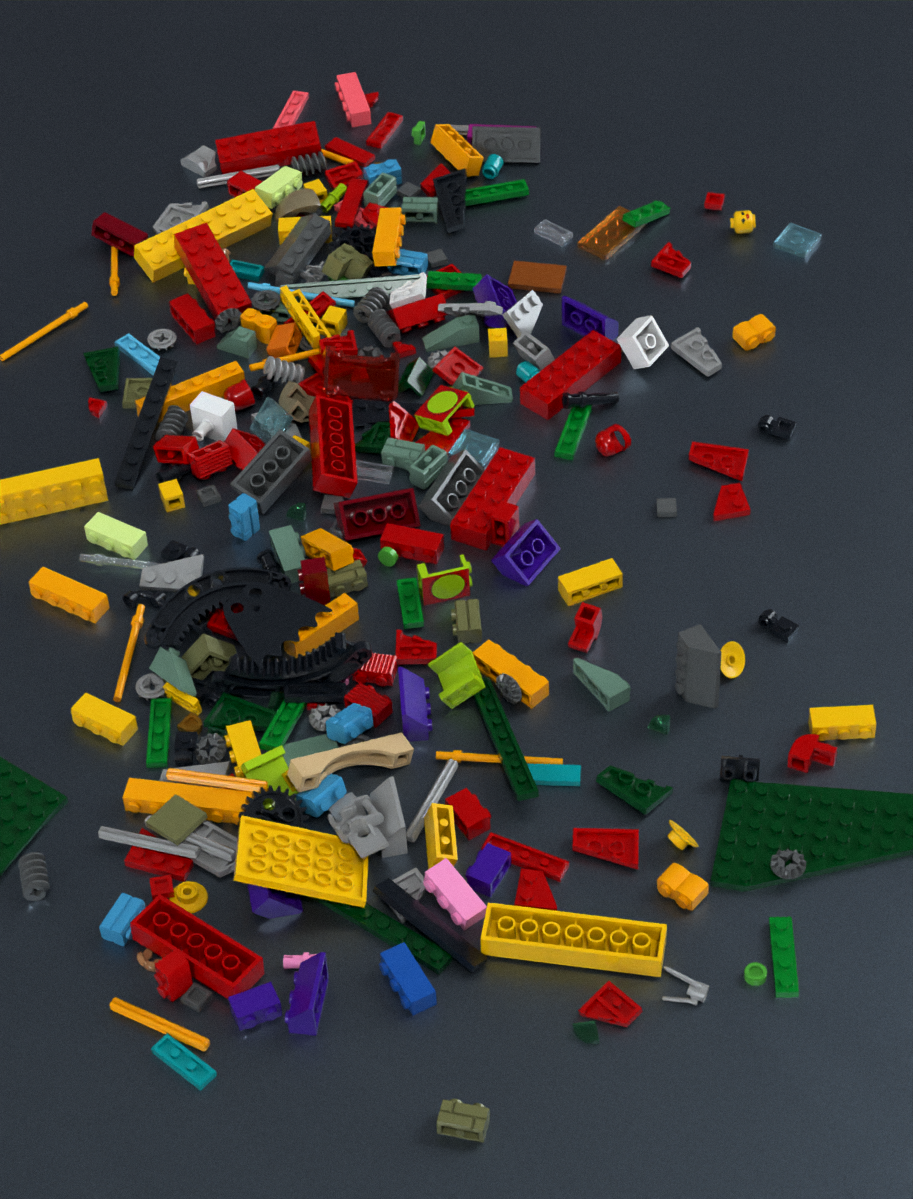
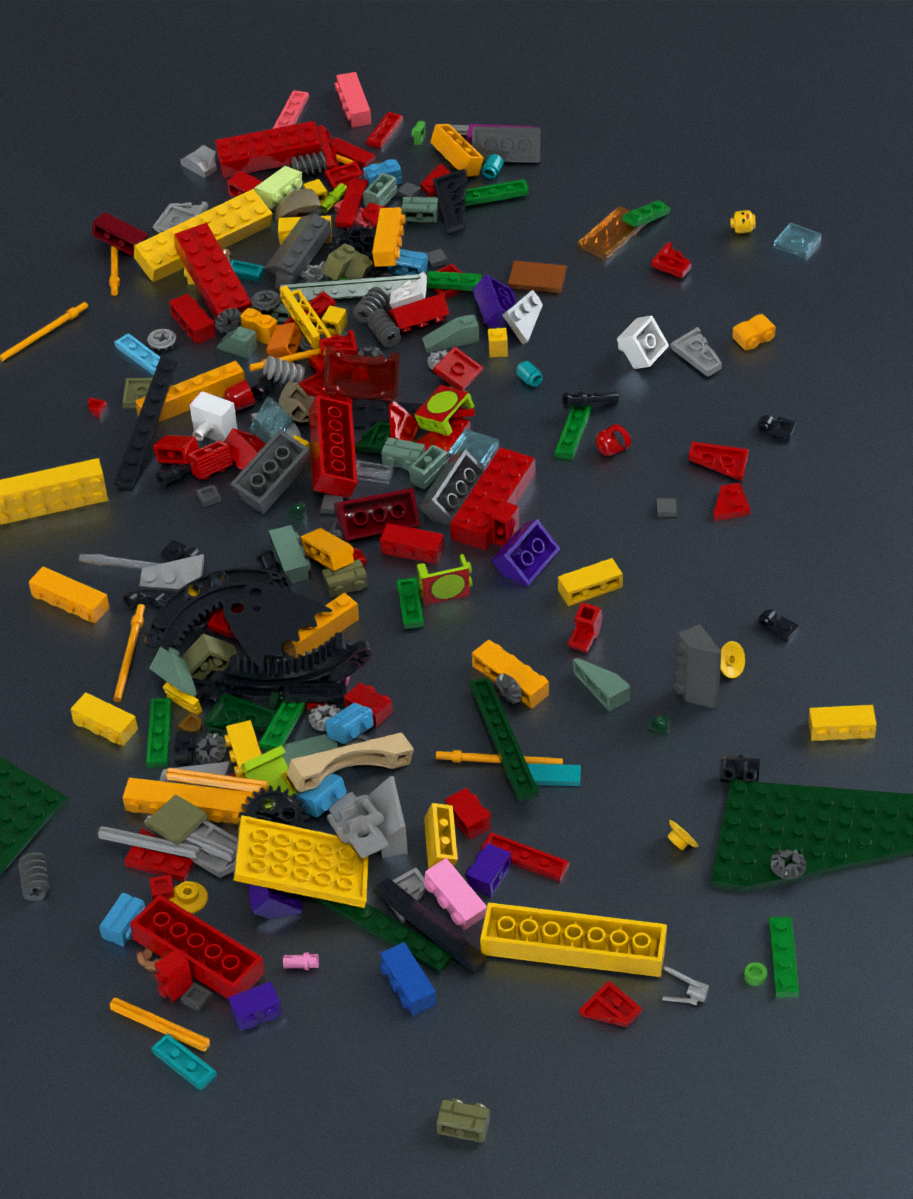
(104, 367): dark green wing -> none
(116, 536): yellowish green brick -> none
(143, 686): light grey gear -> none
(171, 495): yellow brick -> none
(172, 423): dark grey piece -> none
(222, 179): light grey axle -> none
(244, 517): dark azure brick -> none
(308, 995): dark purple slope -> none
(309, 296): medium azure bar -> none
(315, 580): dark red brick -> none
(328, 147): none -> red tile
(372, 98): red tile -> none
(379, 670): red brick -> none
(388, 556): bright green tile -> none
(404, 349): red tile -> none
(414, 649): red wing -> none
(414, 706): dark purple slope -> none
(416, 376): dark green panel -> none
(433, 797): light grey axle -> none
(457, 675): lime panel -> none
(467, 621): olive brick -> none
(479, 309): light grey wing -> none
(483, 390): sand green slope -> none
(533, 350): light grey brick -> none
(534, 891): red wing -> none
(553, 232): clear tile -> none
(571, 373): red brick -> none
(585, 319): dark purple slope -> none
(586, 1031): clear green tile -> none
(612, 845): red wing -> none
(636, 792): dark green wing -> none
(682, 886): light orange brick -> none
(714, 201): red plate -> none
(809, 749): red brick -> none

